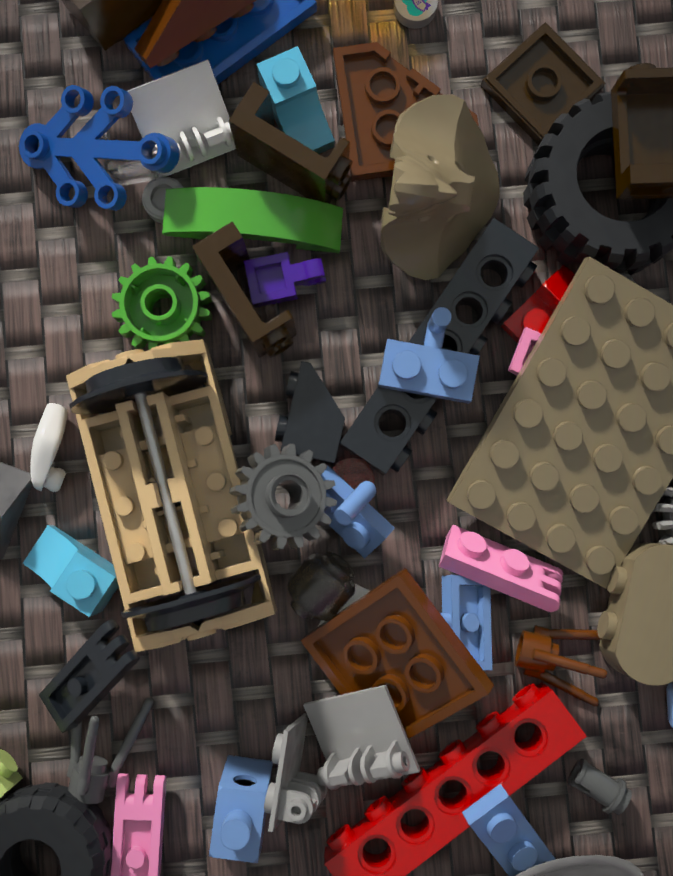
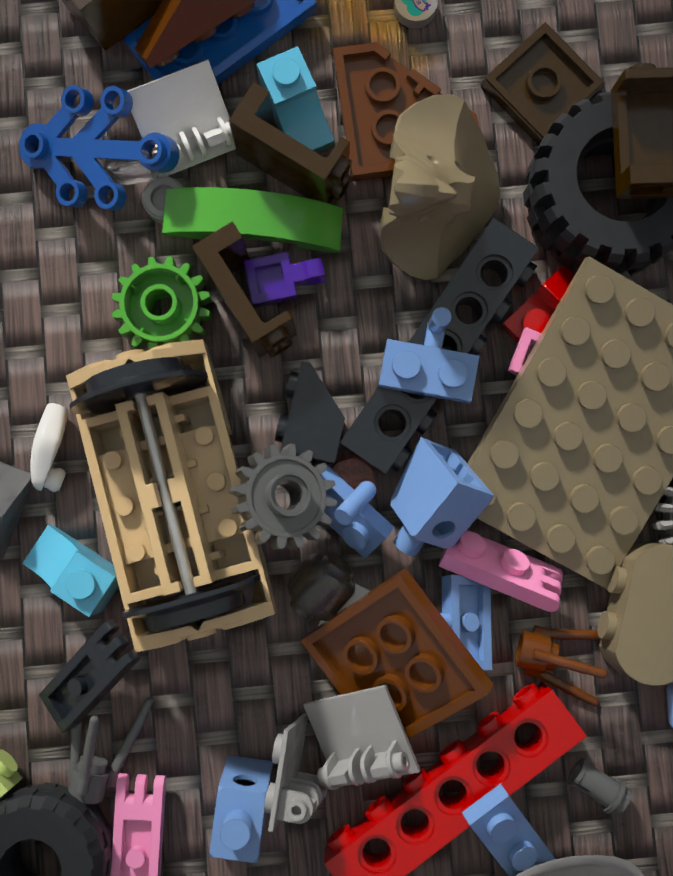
(436, 498): none -> medium blue torso

